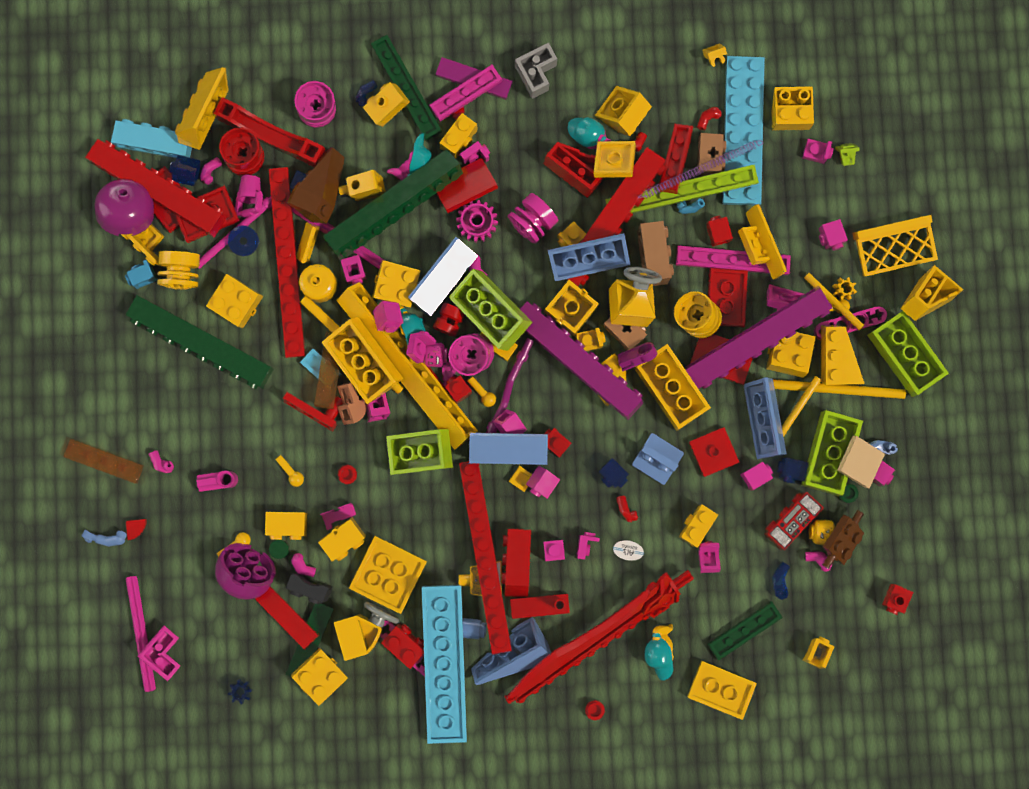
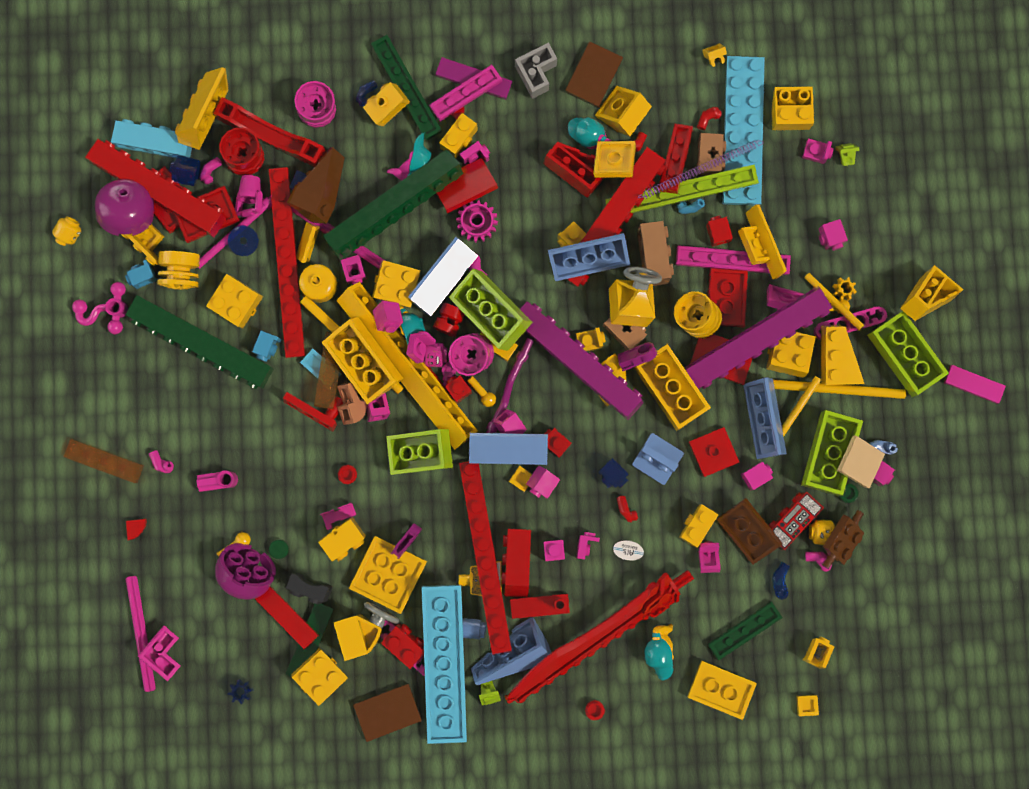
(66, 231): none -> yellow head
(108, 541): medium blue arm -> none
(114, 326): none -> dark pink piece
(265, 346): none -> dark azure brick
(286, 524): yellow brick -> none
(295, 478): yellow bar -> none
(300, 566): dark pink arm -> none
(363, 186): yellow torso -> none
(387, 712): none -> reddish brown tile
(406, 540): none -> magenta piece
(489, 694): none -> lime brick
(536, 214): dark pink wheel -> none
(571, 307): yellow brick -> none
(594, 74): none -> reddish brown tile
(749, 531): none -> reddish brown tile
(792, 470): clear blue brick -> none
(807, 705): none -> yellow tile
(893, 229): yellow fence -> none
(897, 599): red brick -> none
(974, 384): none -> dark pink tile

